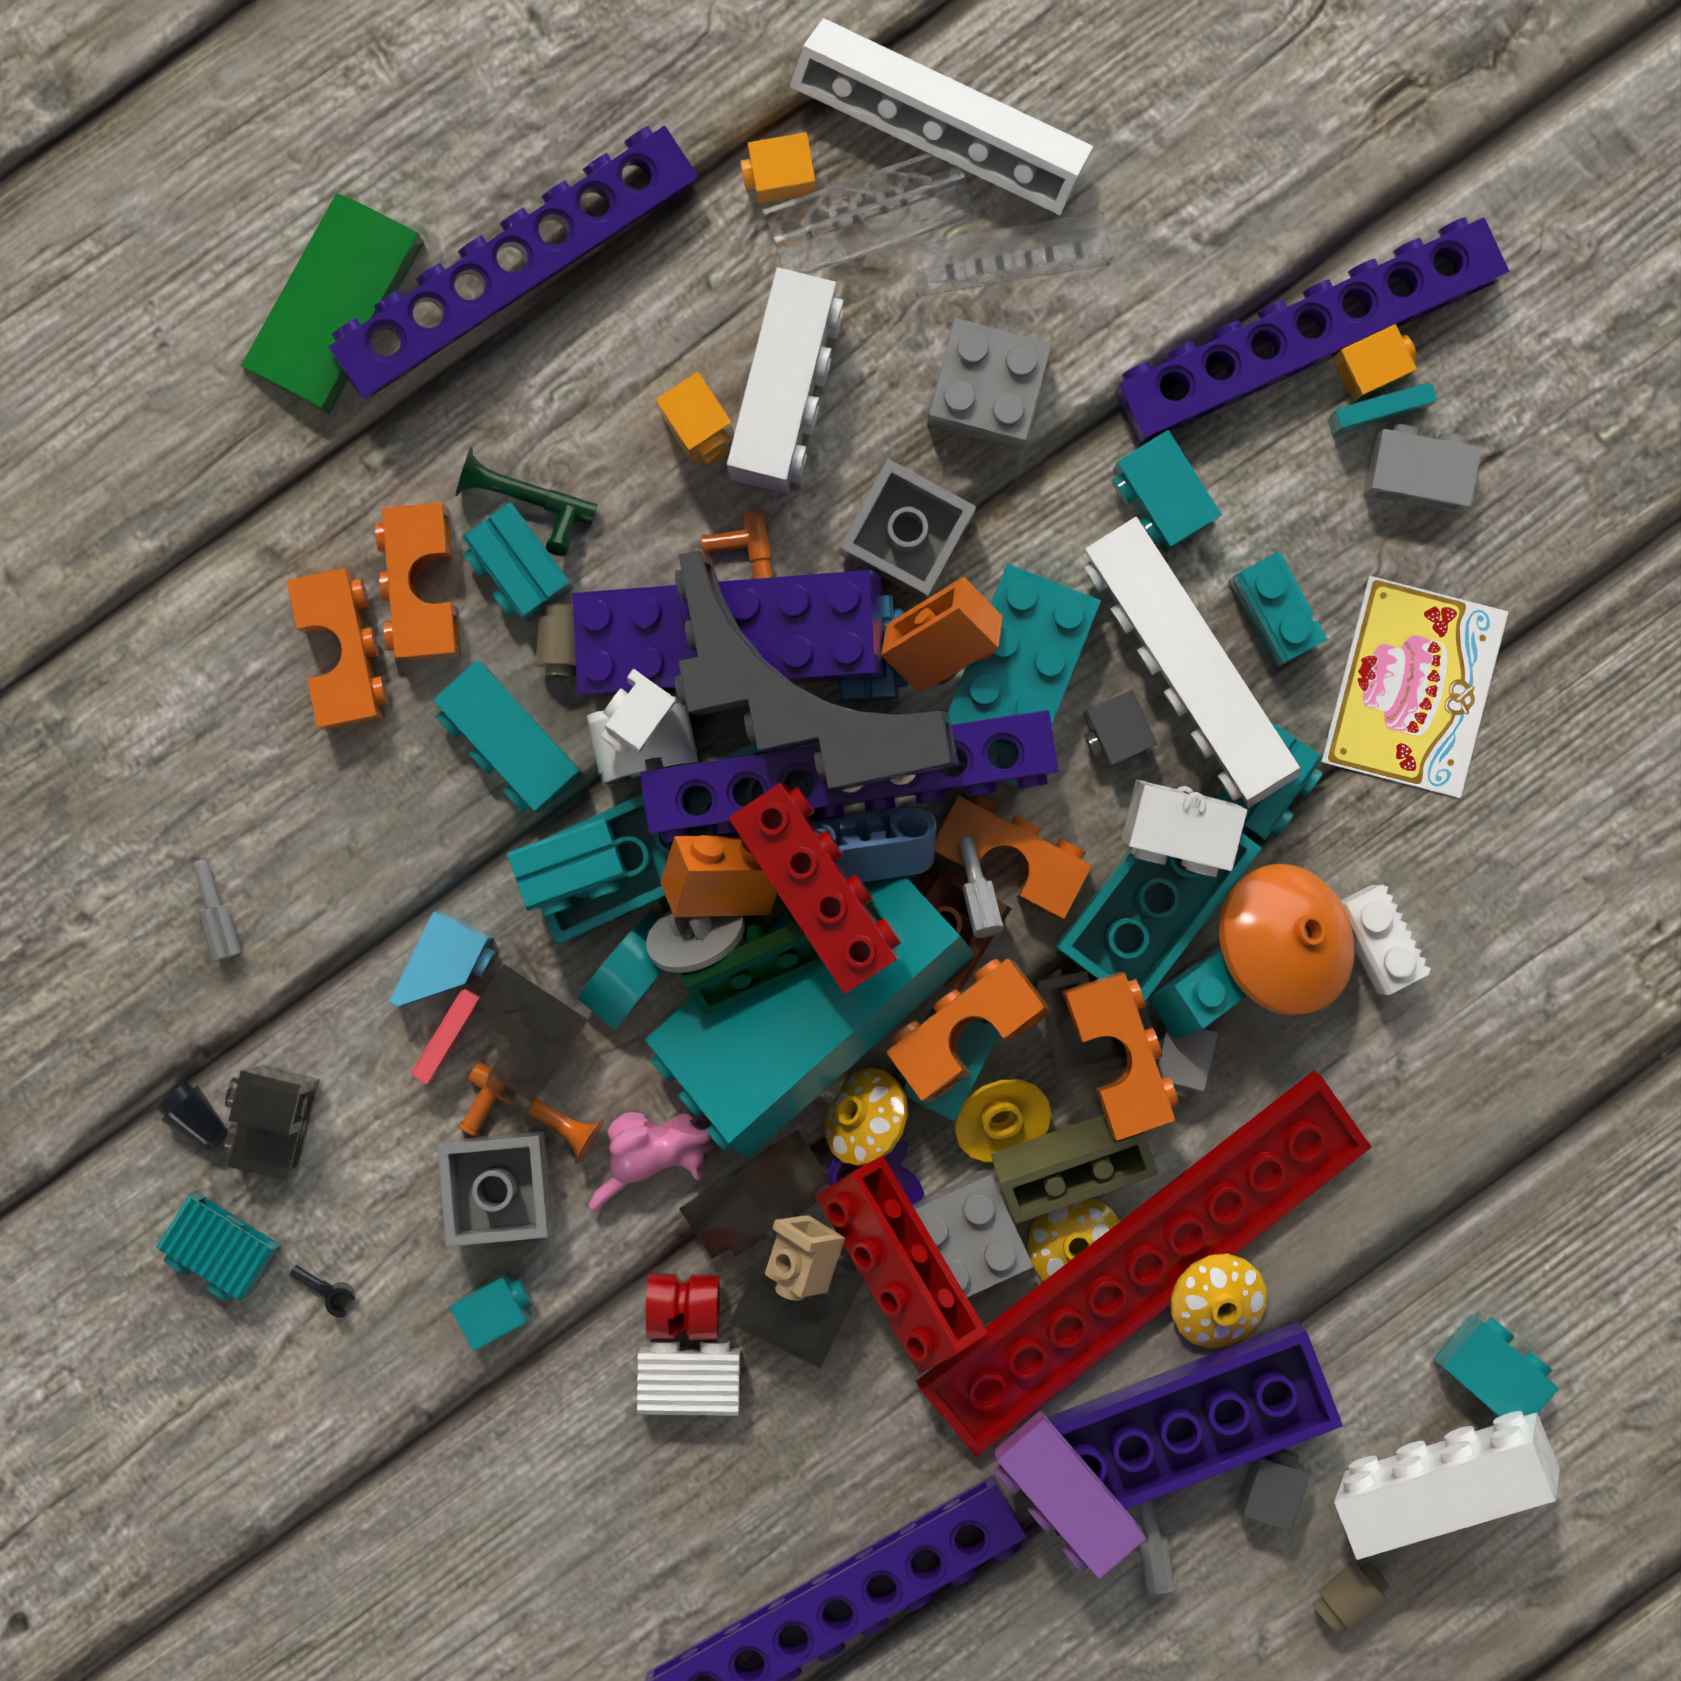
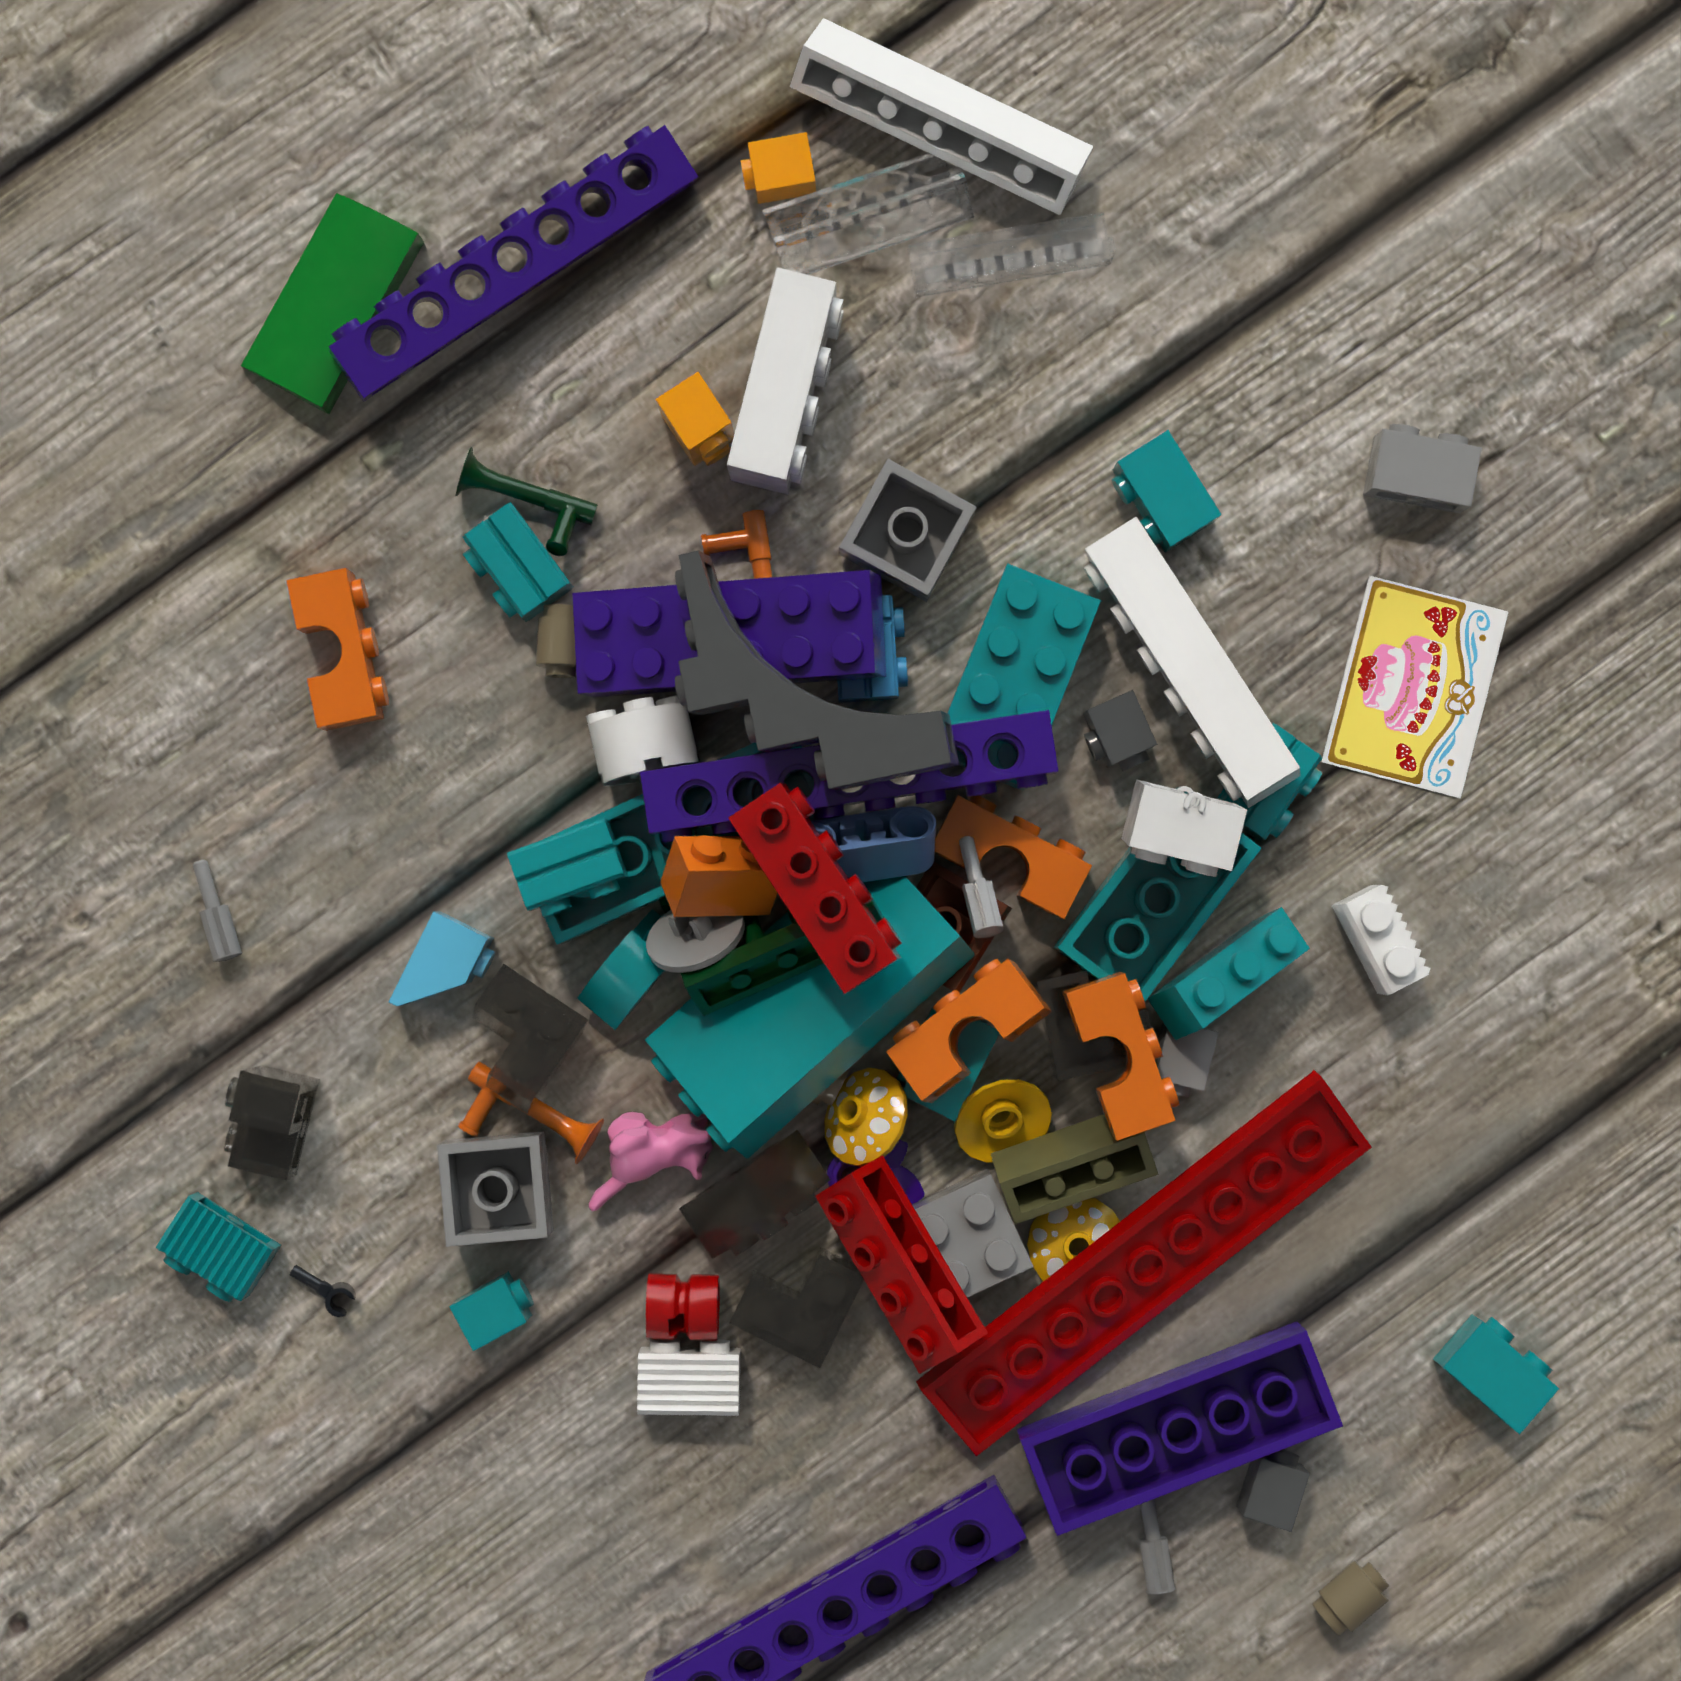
(193, 1116): black cone -> none
(411, 540): orange arch -> none
(446, 1036): coral tile -> none
(506, 738): teal brick -> none
(636, 714): white brick -> none
(803, 1257): tan brick -> none
(942, 636): orange brick -> none
(989, 384): light grey brick -> none
(1067, 1496): medium lavender brick -> none
(1206, 1288): yellow dish -> none
(1268, 945): orange dish -> none
(1277, 609): teal brick -> none
(1376, 363): light orange brick -> none
(1382, 409): teal tile -> none
(1447, 1484): white brick -> none
(1466, 245): dark purple brick -> none

